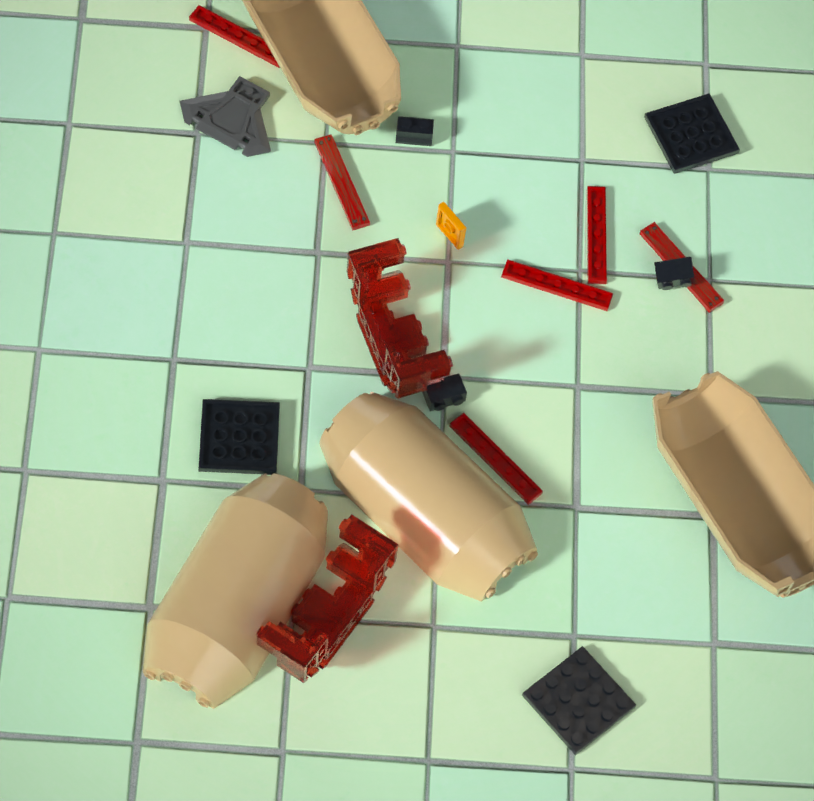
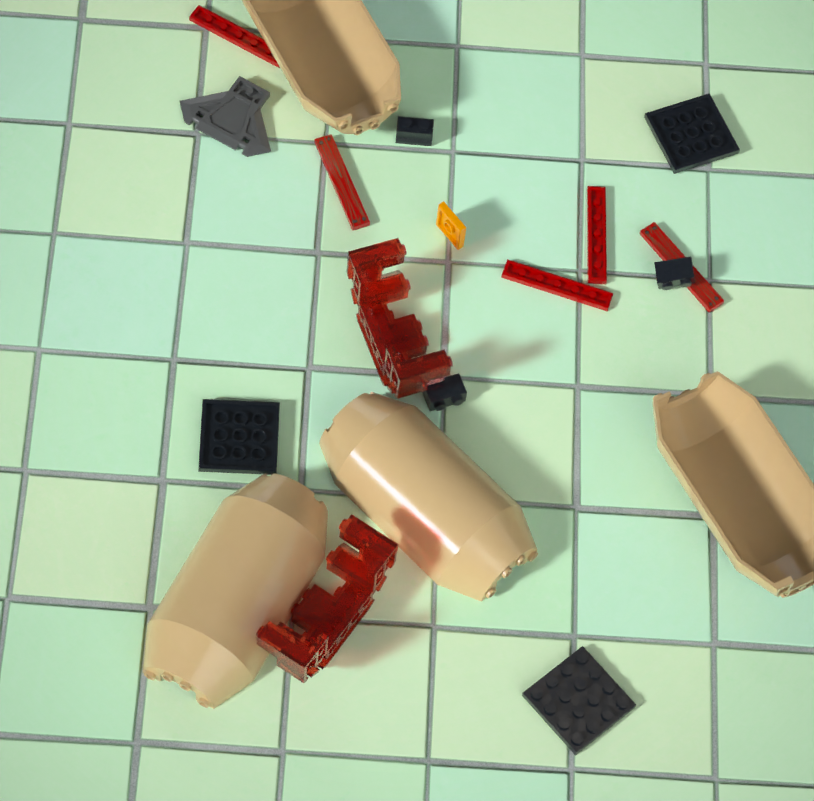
(496, 458): red tile -> none

